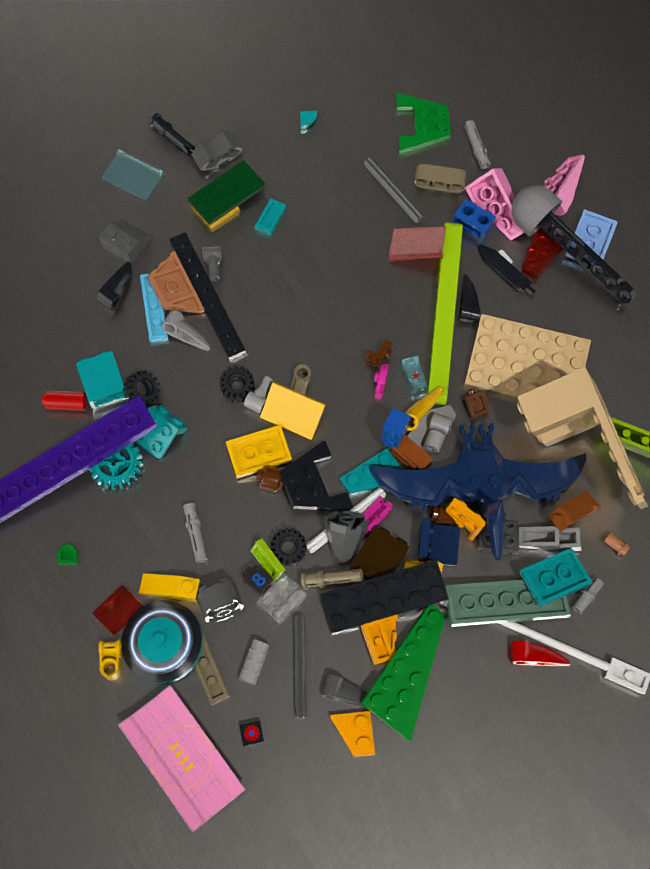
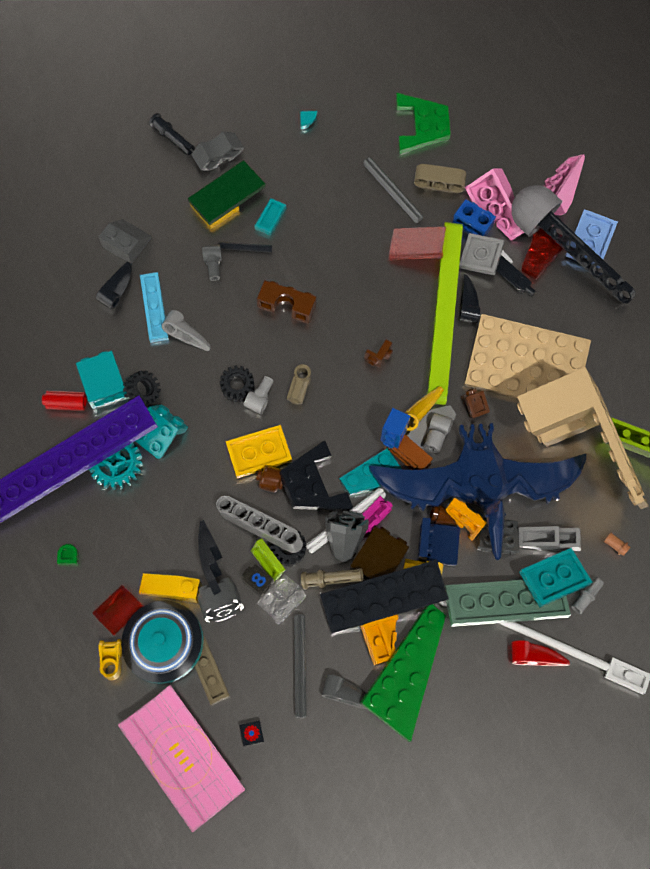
(133, 175): clear light blue piece -> none
(174, 287): nougat wing -> none
(193, 525): light grey pin -> none
(207, 295): black plate -> none
(209, 555): none -> black slope
(245, 247): none -> black bar
(254, 662): light grey axle -> none
(264, 530): none -> light grey beam
(274, 294): none -> reddish brown arch
(292, 410): yellow tile -> none
(356, 732): light orange wing -> none
(380, 379): dark pink plate -> none
(413, 375): clear light blue leg -> none
(480, 151): light grey pin -> none
(481, 254): none -> light grey plate
(574, 510): dark orange window -> none

